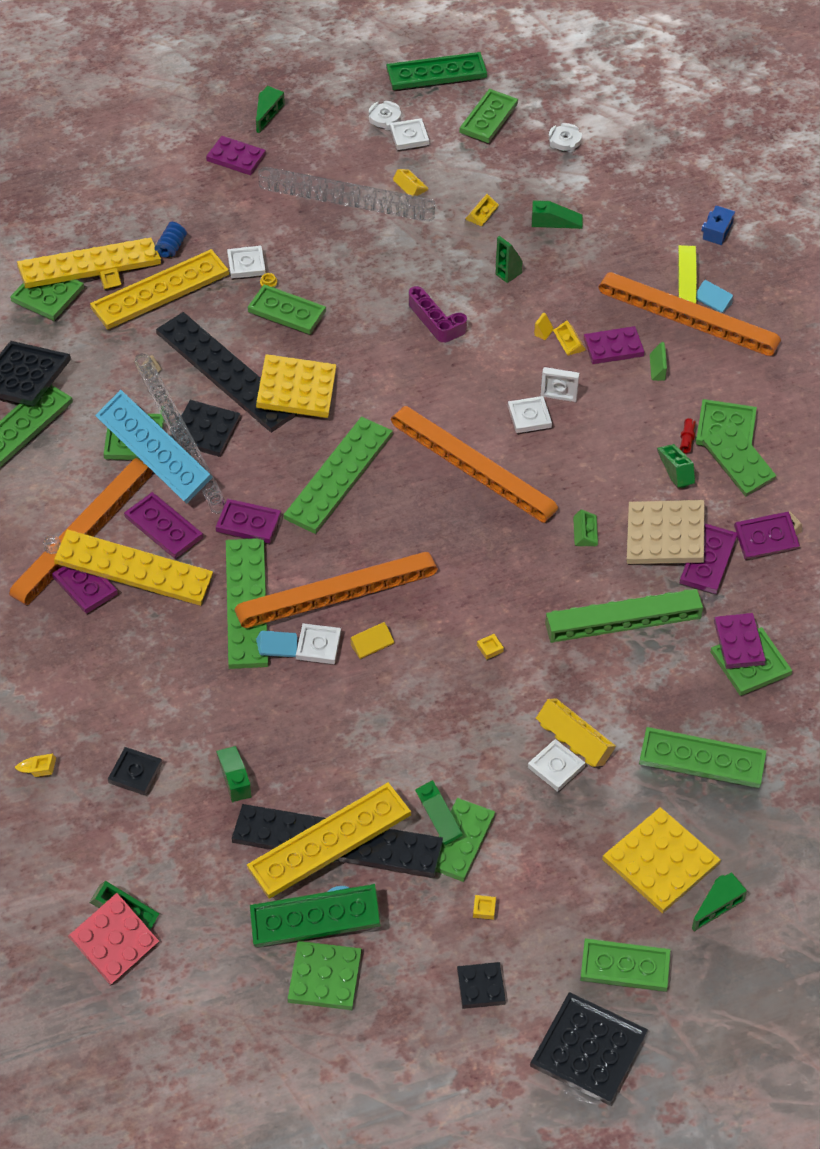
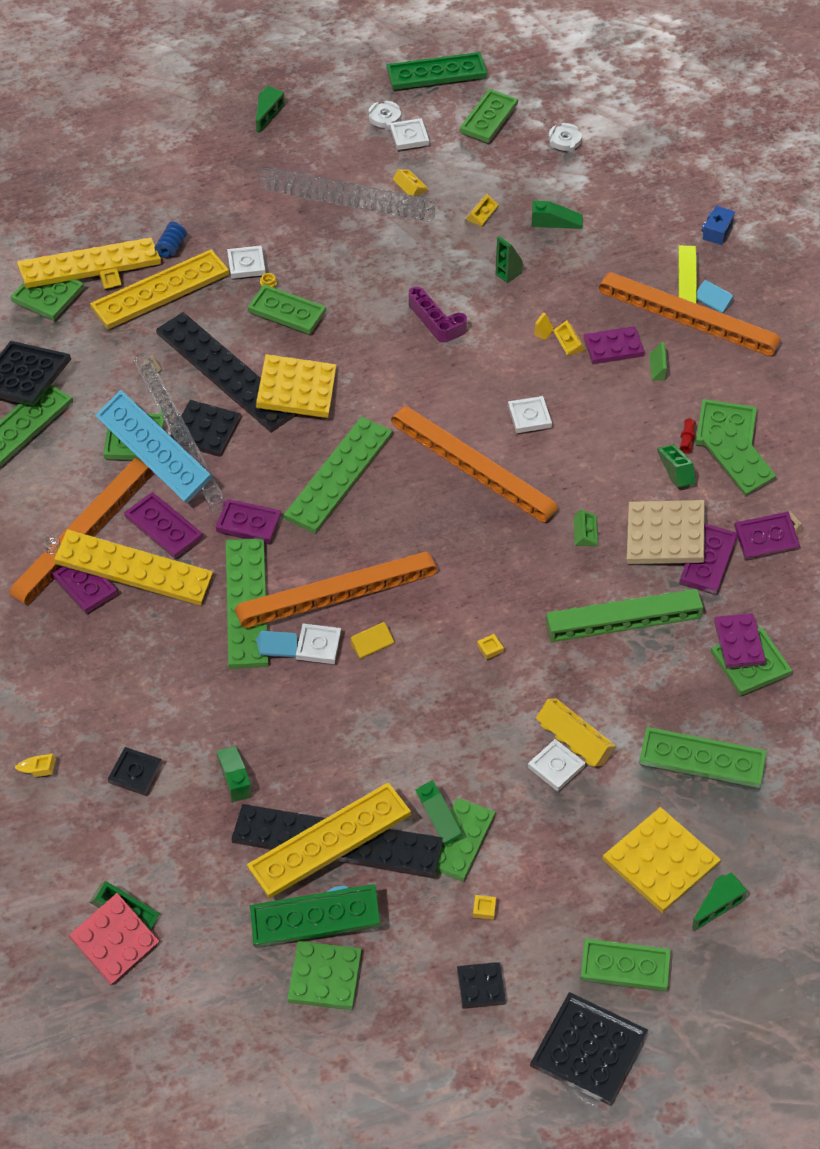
(236, 155): magenta plate -> none
(559, 384): white plate -> none

